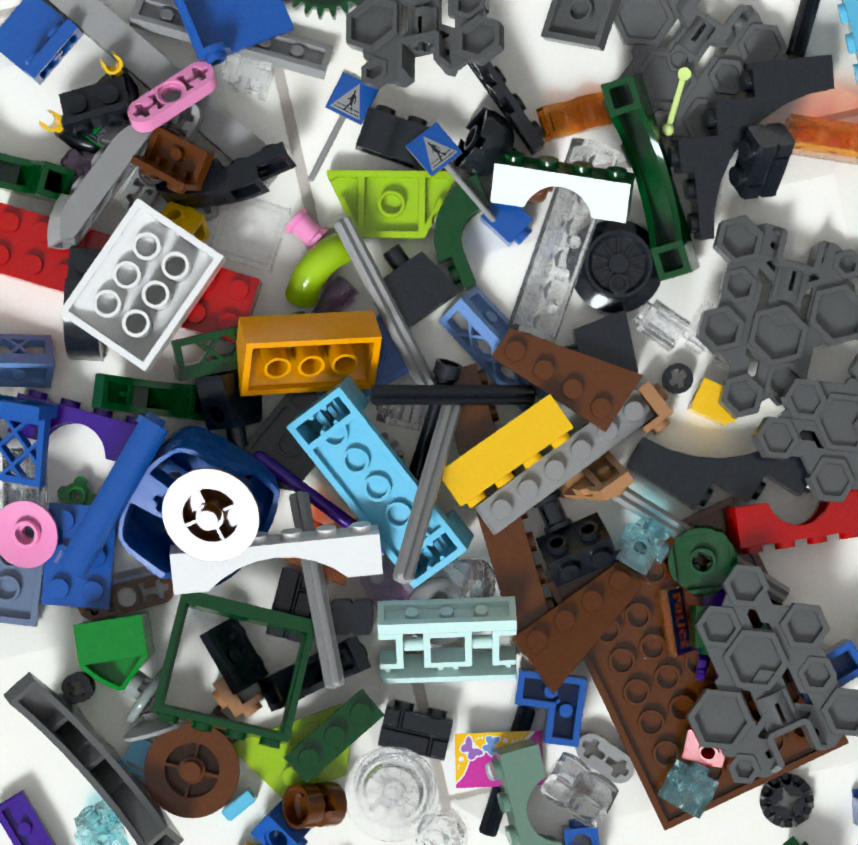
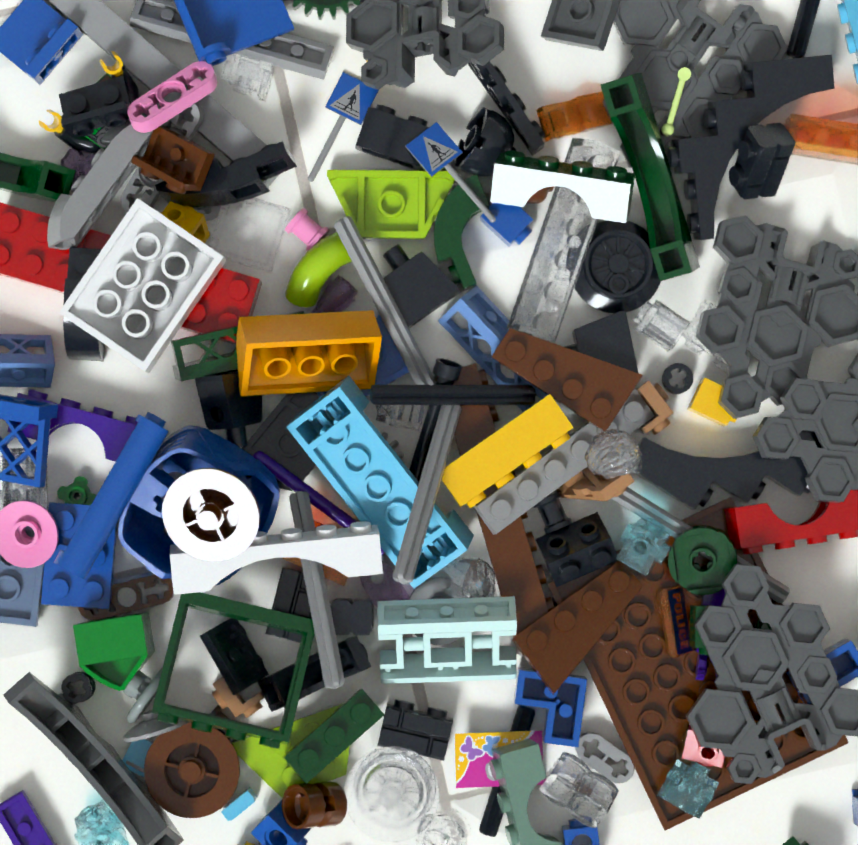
(145, 396): dark green arch -> none
(613, 454): none -> clear hair
(772, 793): black gear -> none

